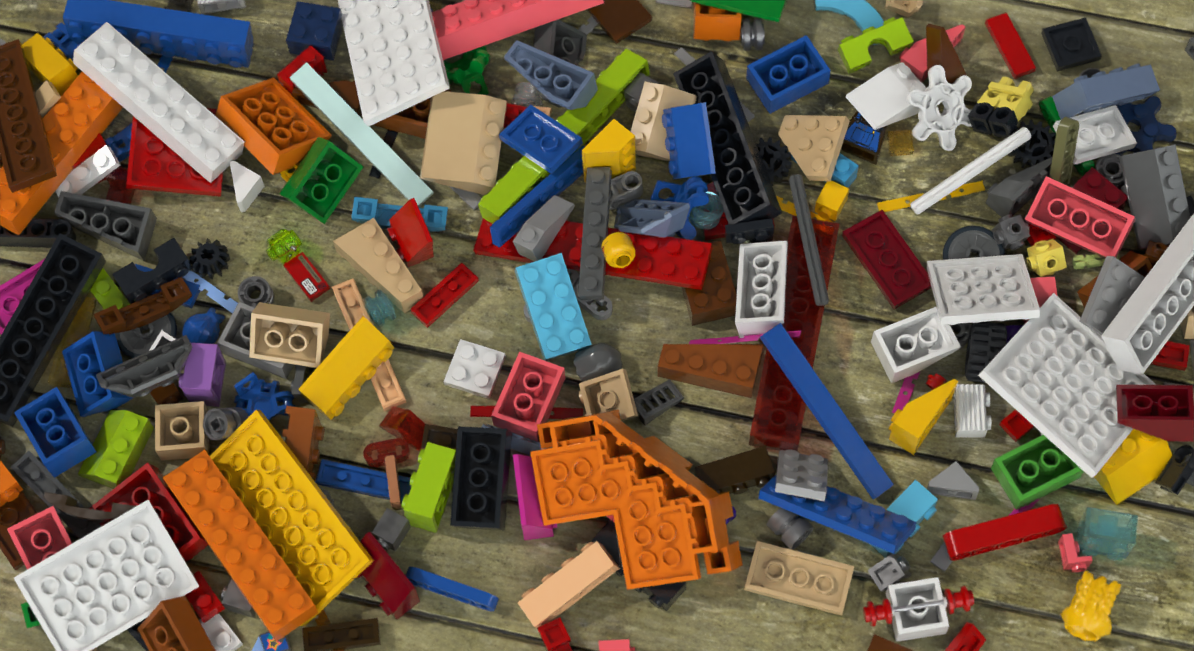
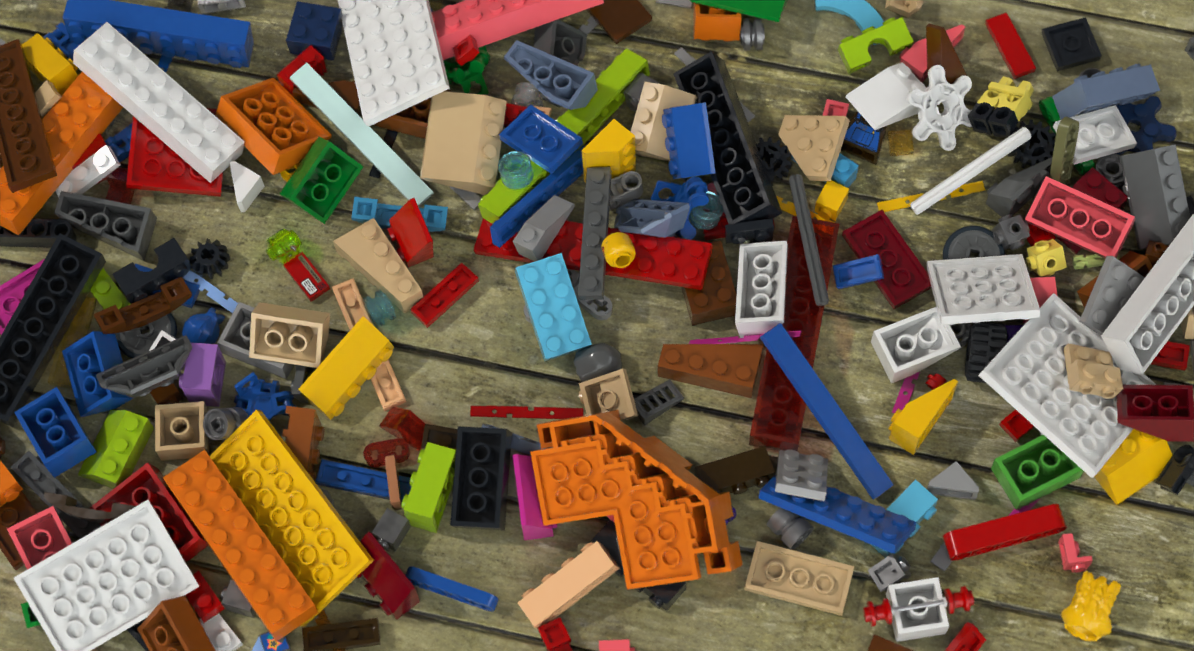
(252, 284): flat silver wheel -> none
(466, 50): none -> red plate
(474, 369): white plate -> none
(515, 170): none -> clear light blue wheel
(528, 395): coral brick -> none
(788, 74): blue brick -> none
(835, 108): none -> coral plate
(858, 271): none -> blue tile
(970, 411): white brick -> none
(1092, 371): none -> tan plate
(1106, 533): clear light blue brick -> none

